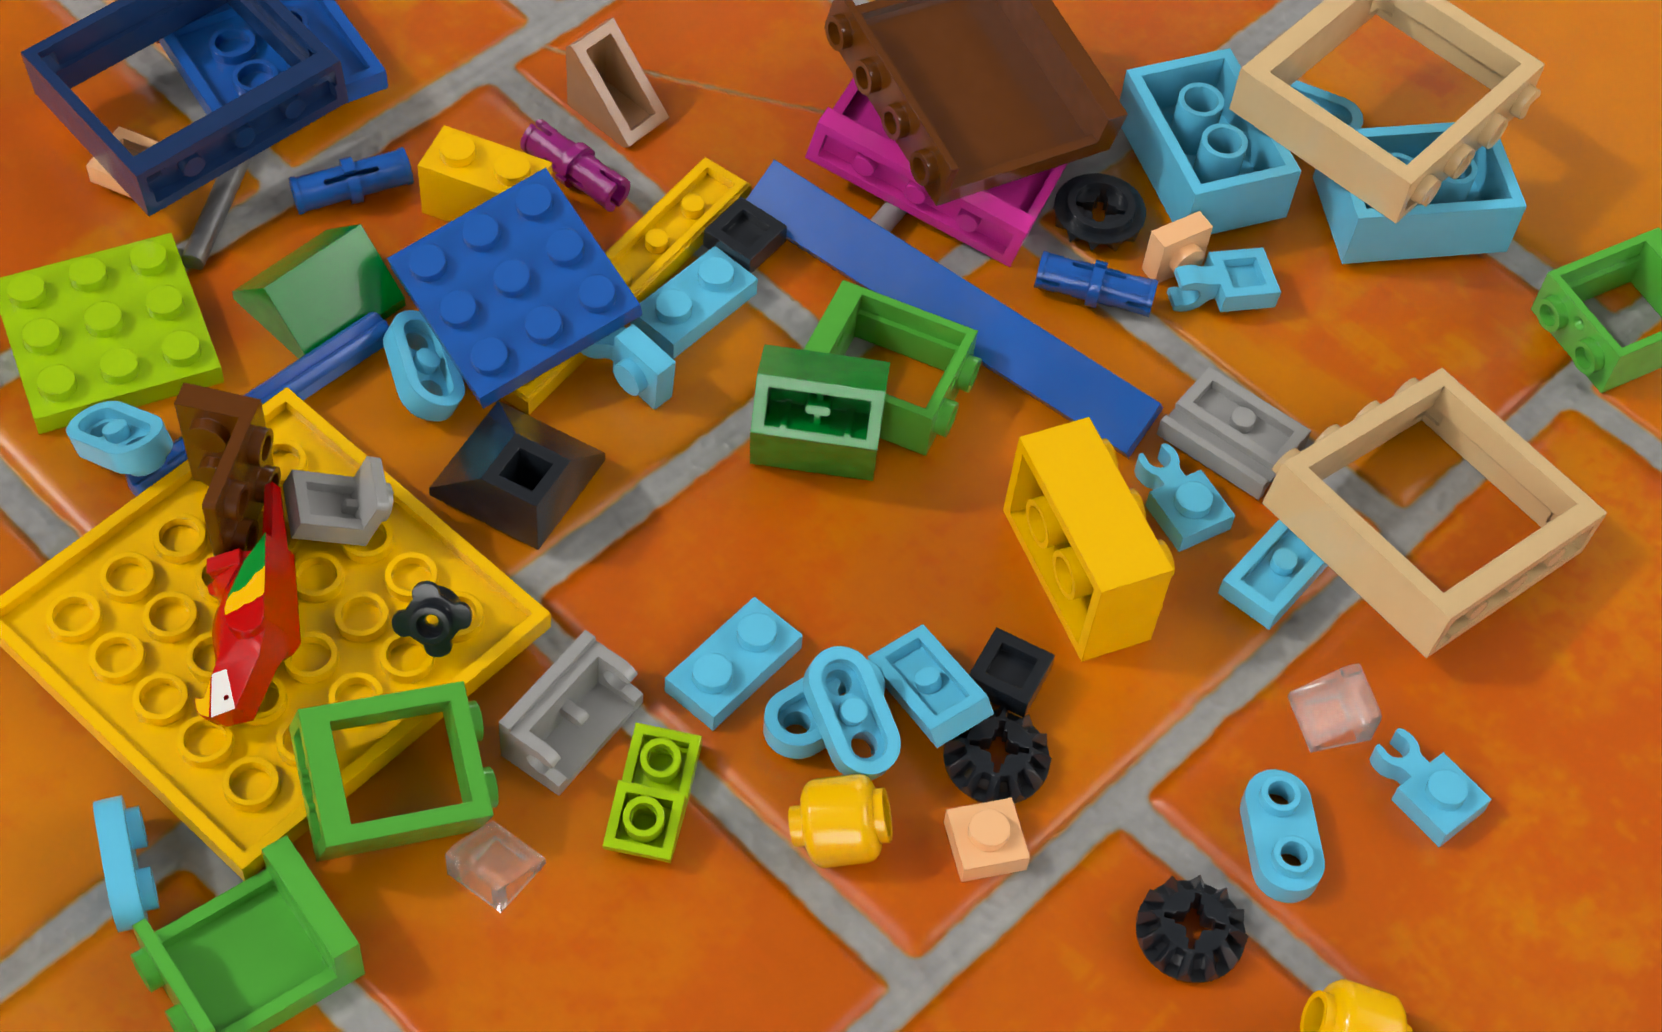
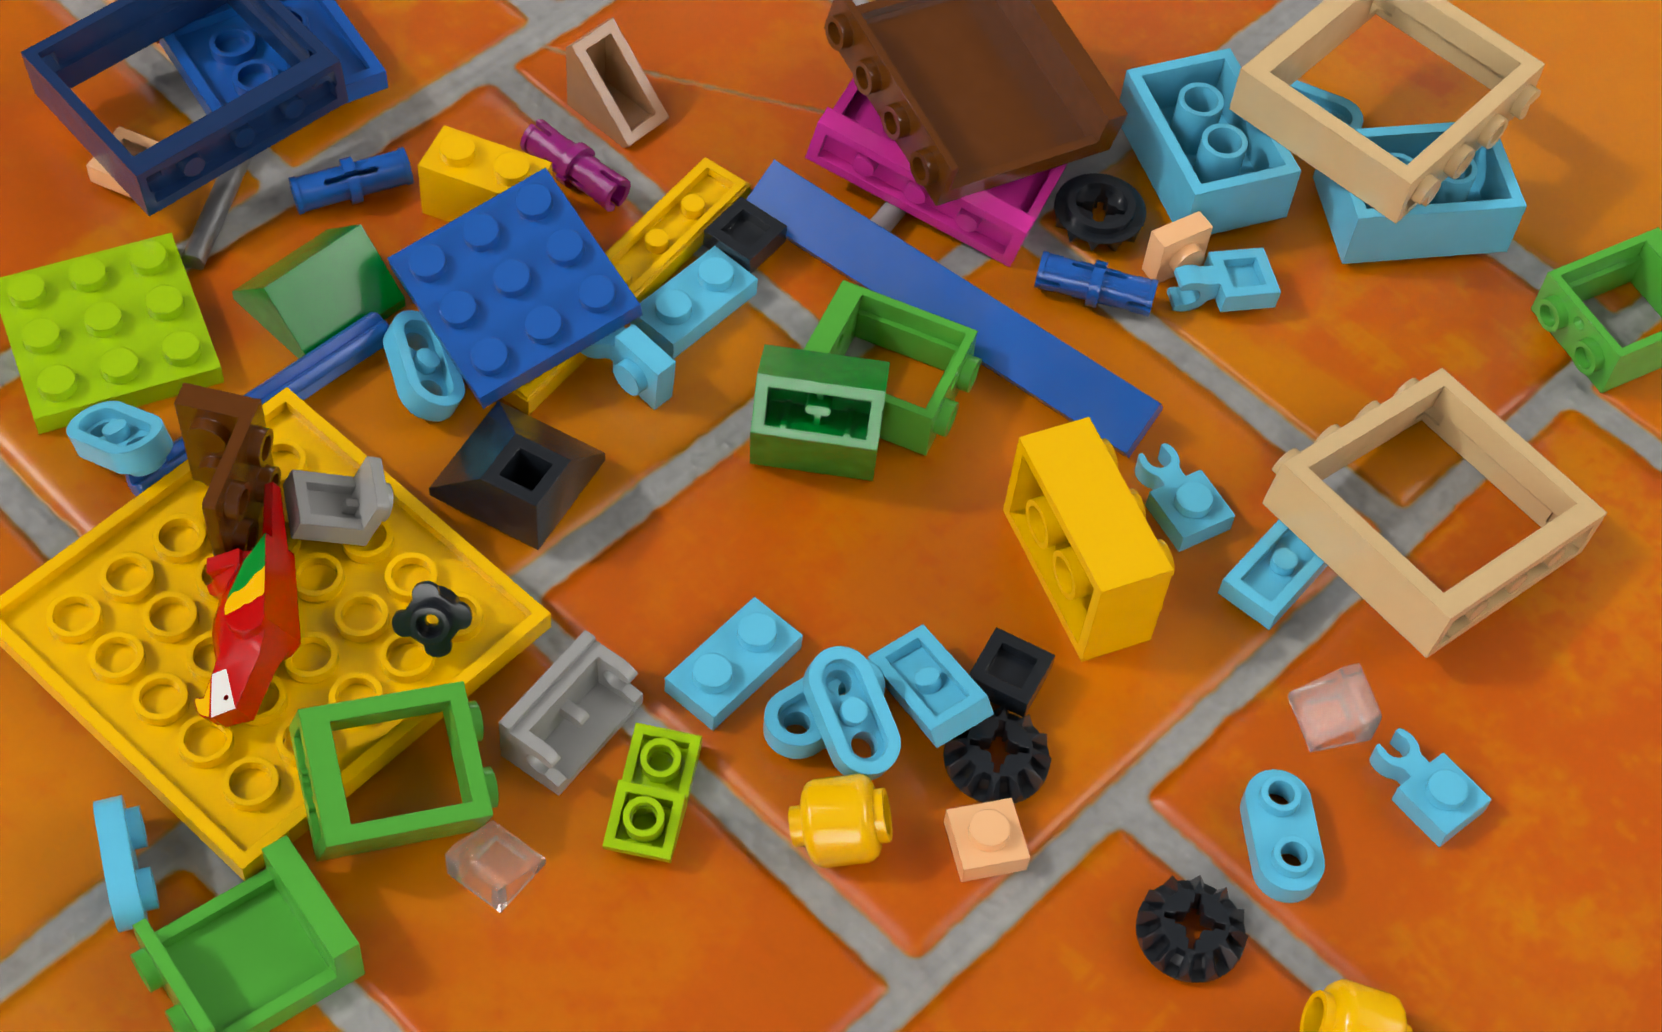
(1232, 431): light grey plate -> none

